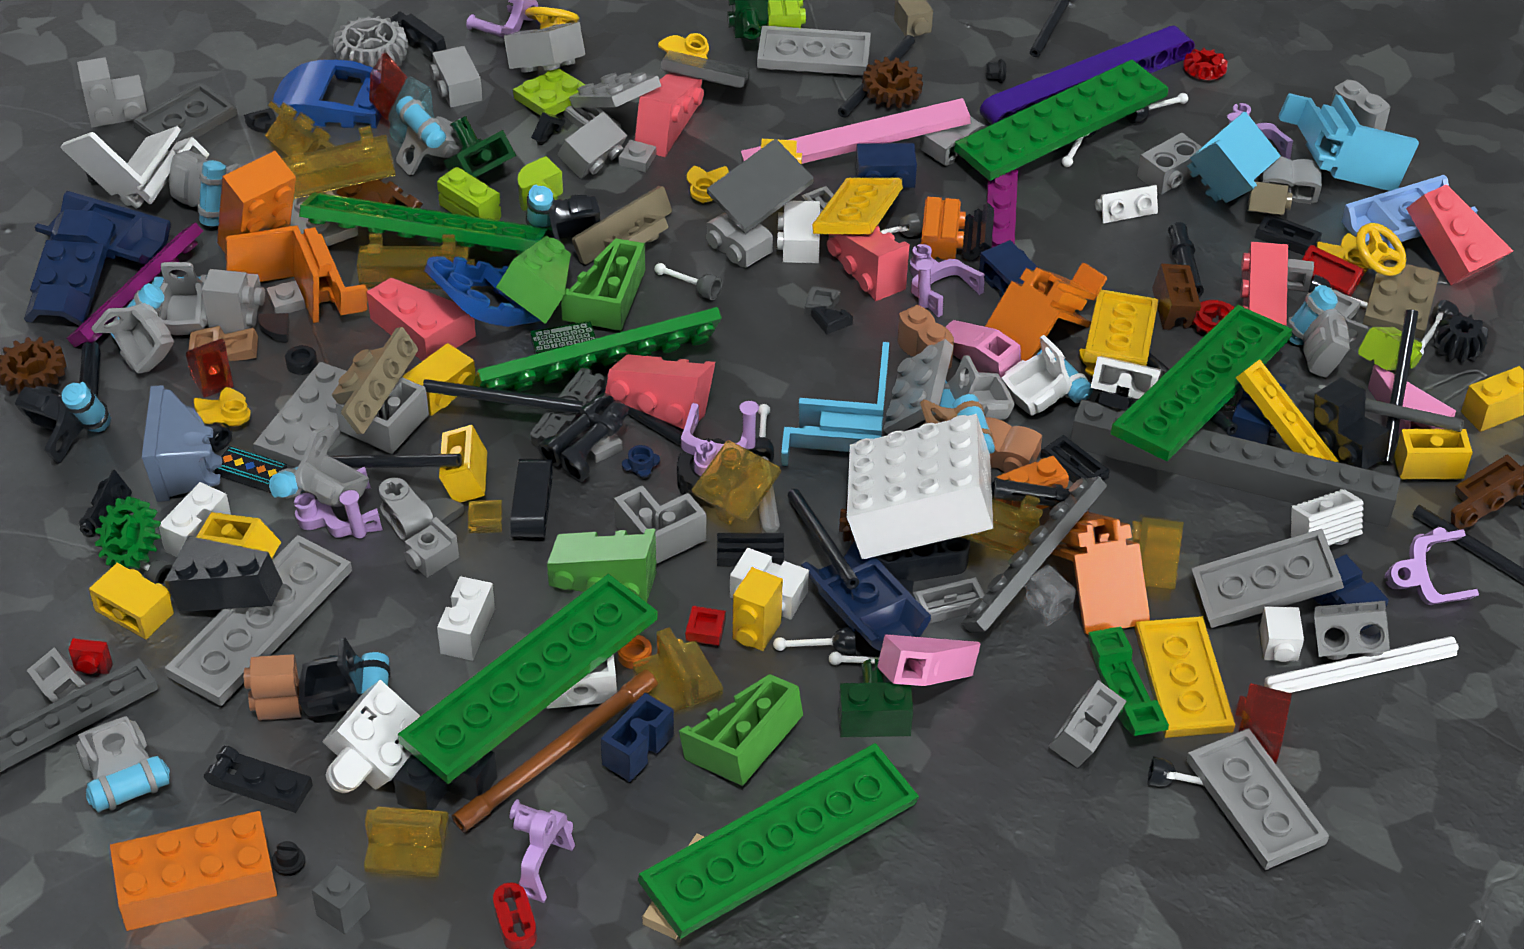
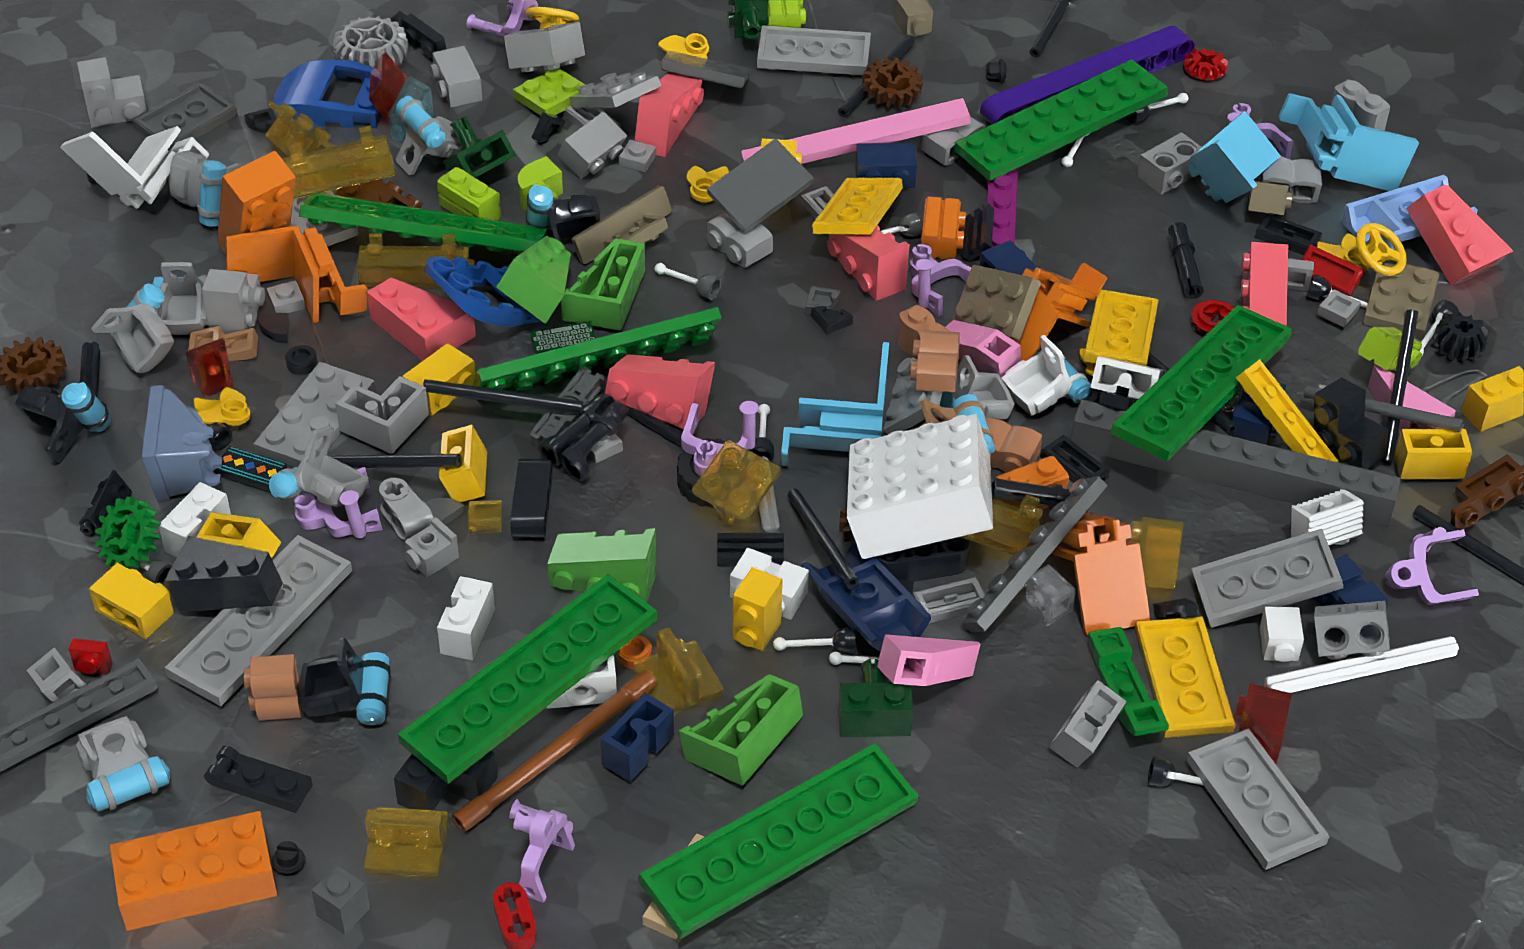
(70, 266): dark blue piece -> none
(135, 234): dark blue piece -> none
(182, 242): magenta plate -> none
(369, 741): white brick -> none
(373, 379): dark tan bracket -> none
(641, 460): dark blue plate -> none
(677, 523): light grey brick -> none
(705, 625): red plate -> none
(798, 240): white brick -> none
(936, 361): none -> nougat brick
(997, 300): none -> dark tan plate
(1128, 204): white hinge -> none
(1176, 295): reddish brown hinge -> none
(1179, 606): none -> black tile
(1323, 331): light grey piece -> none

